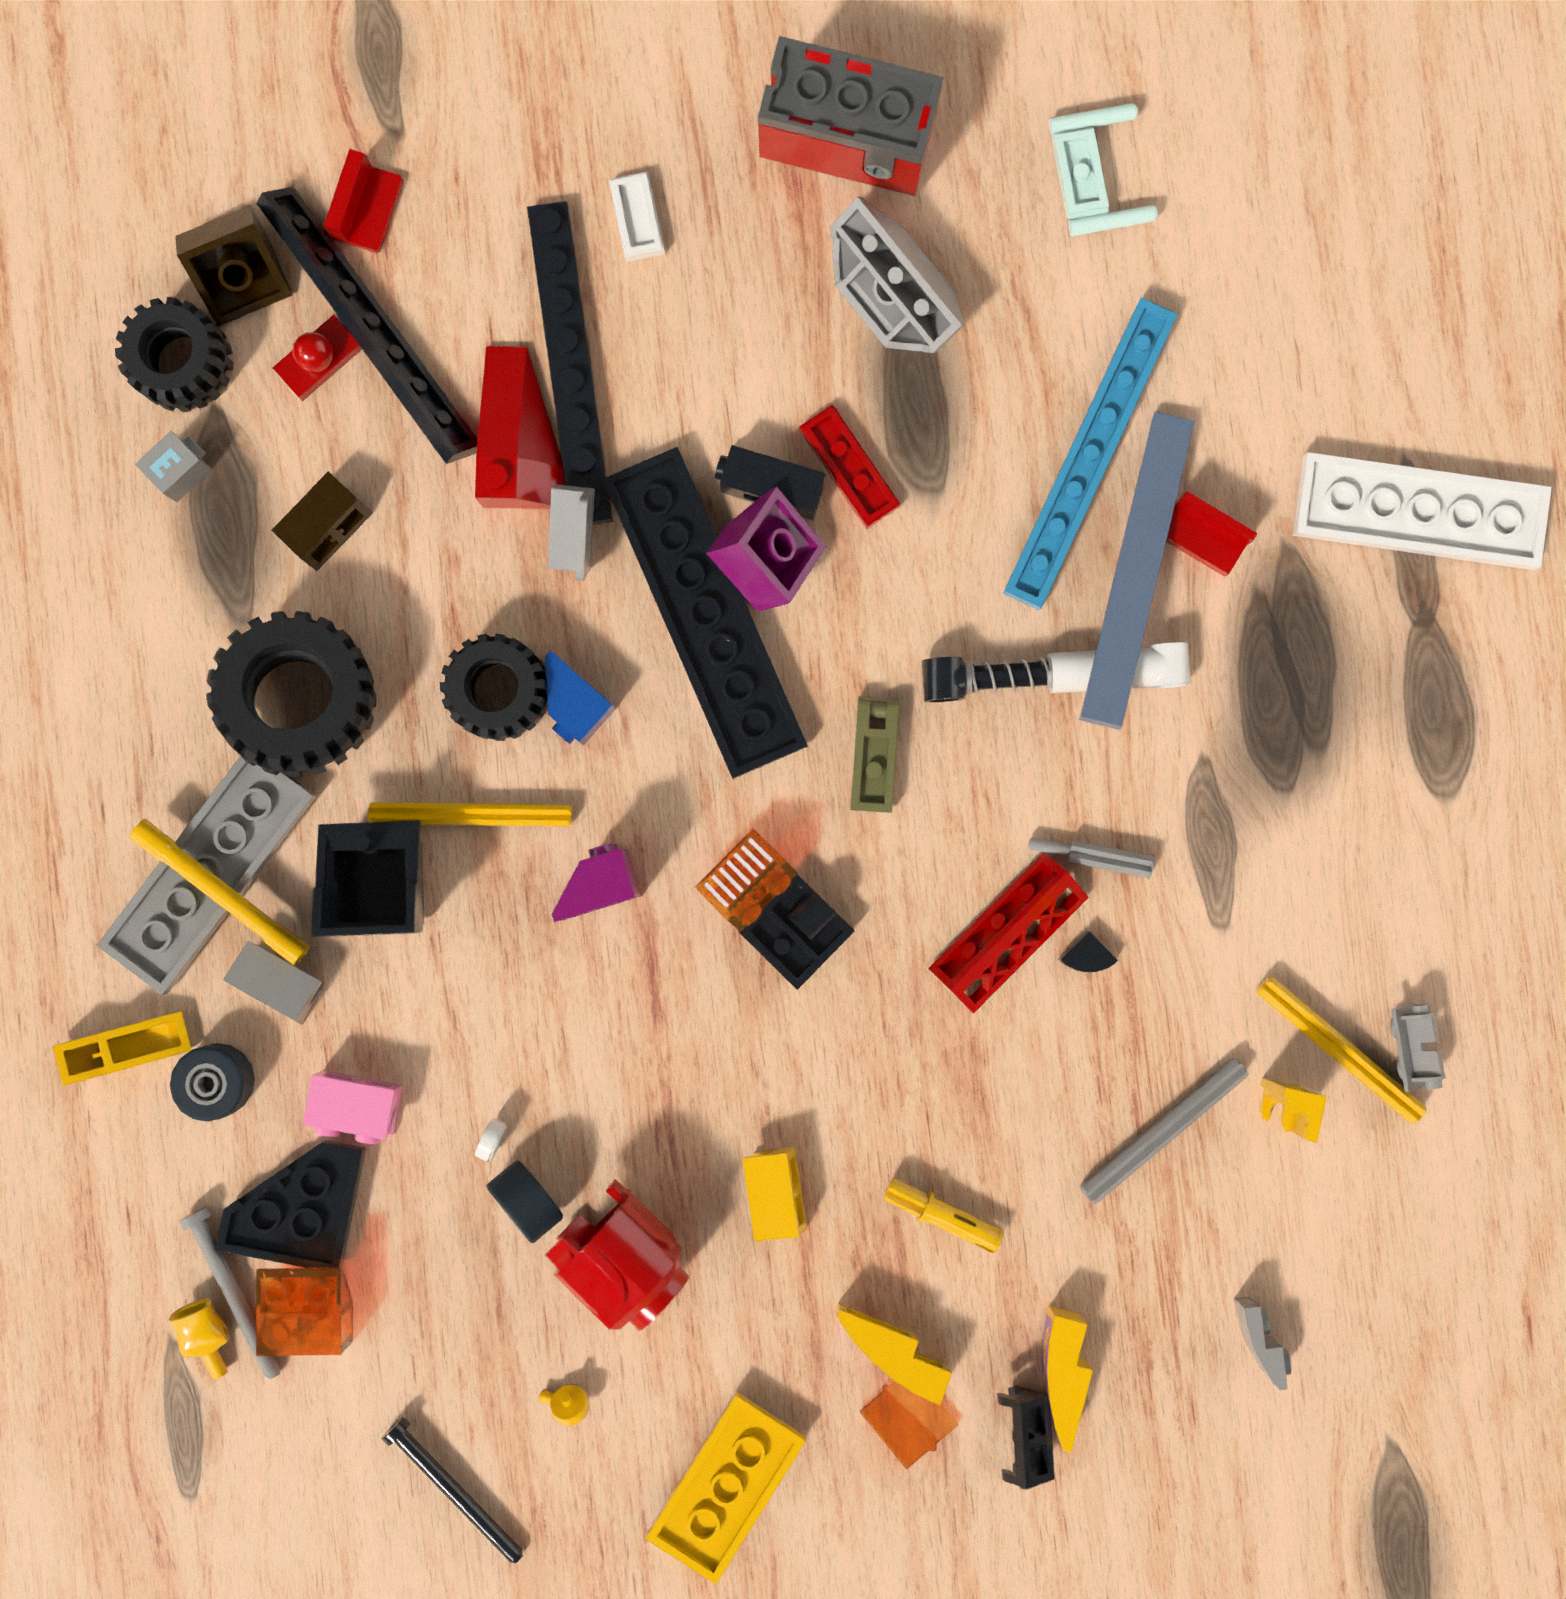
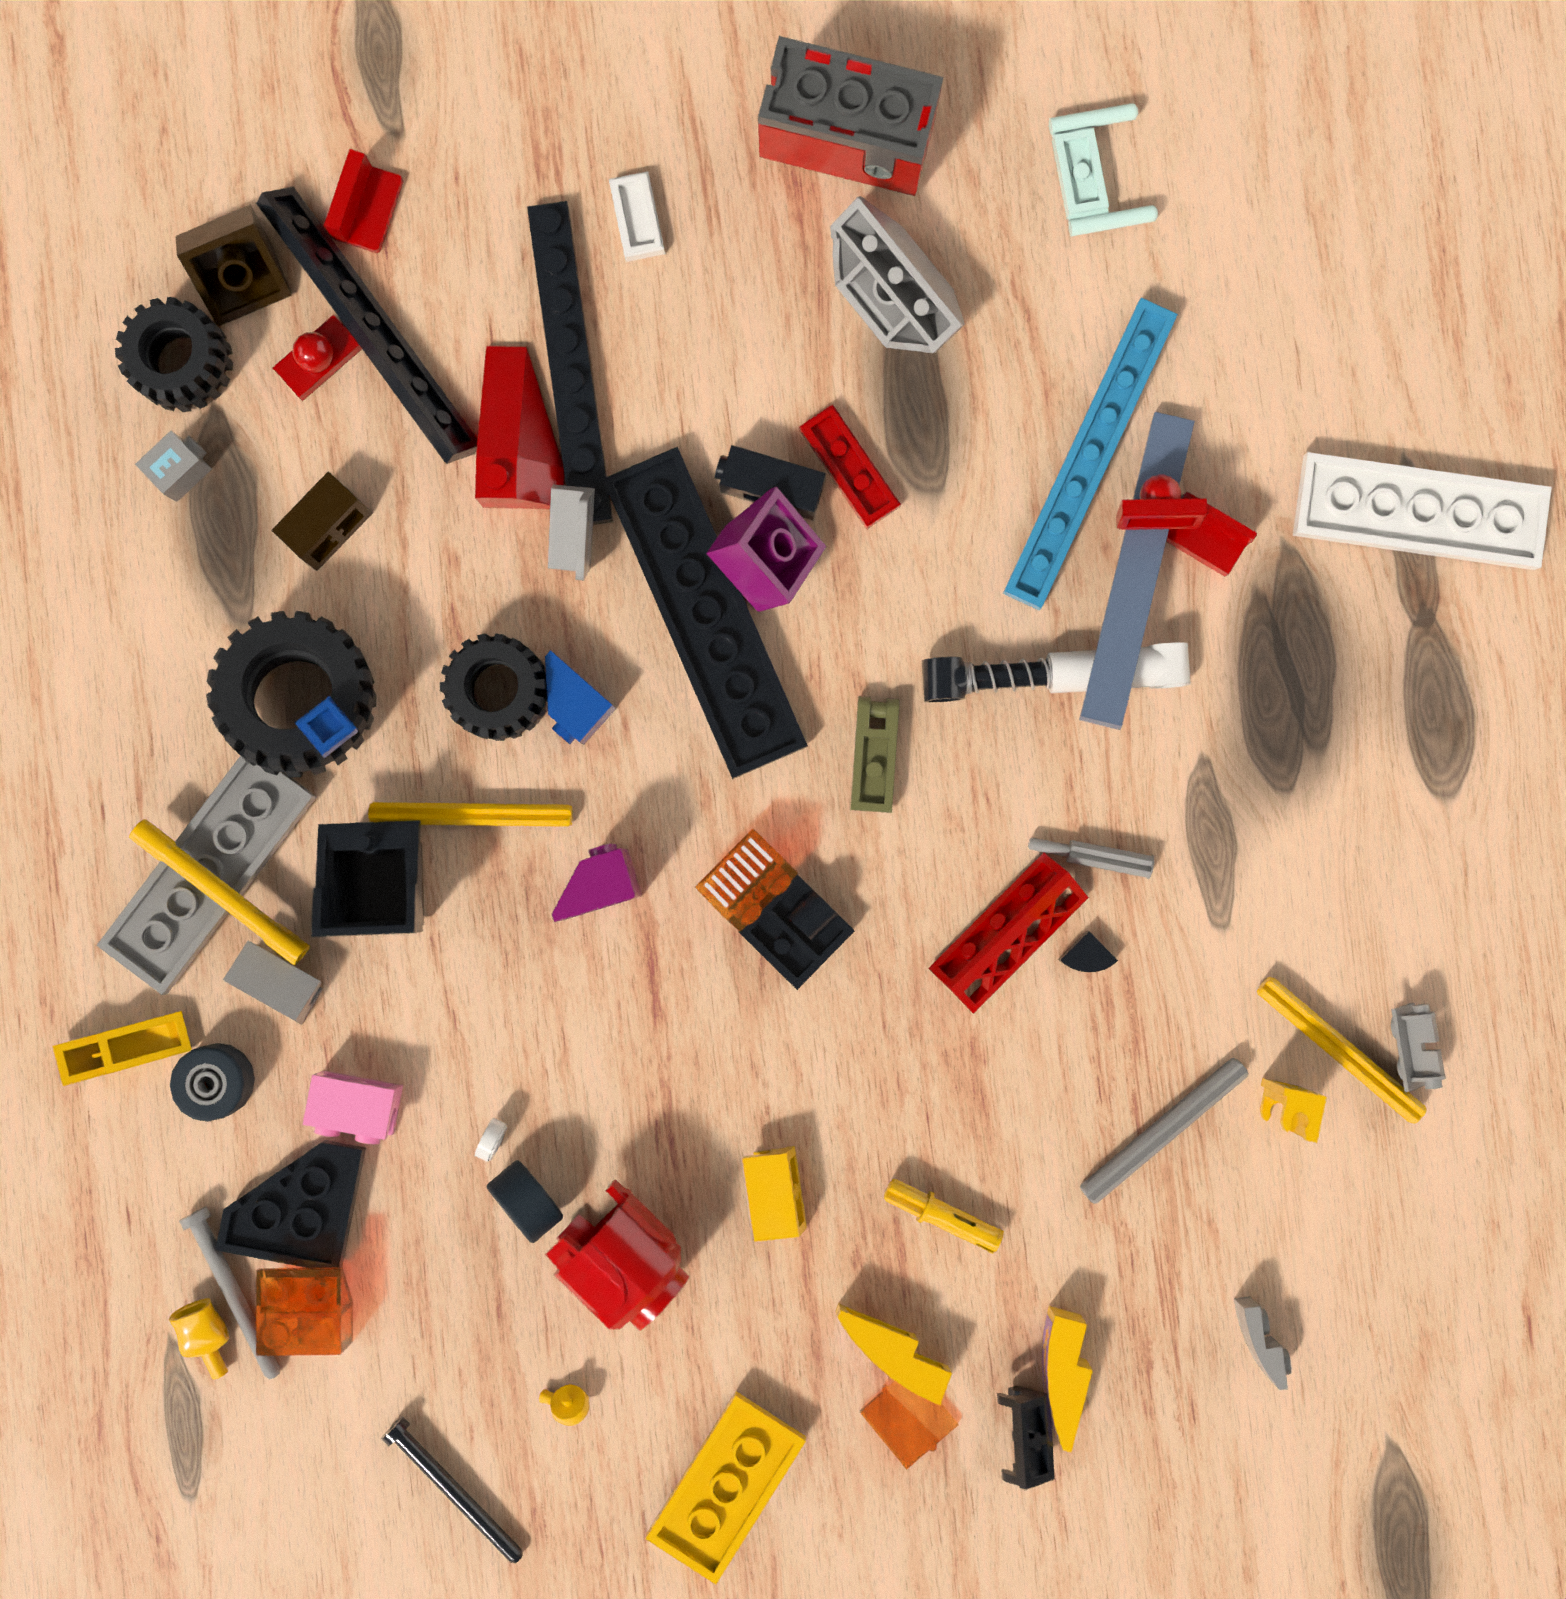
(326, 727): none -> blue tile
(1161, 507): none -> red tile

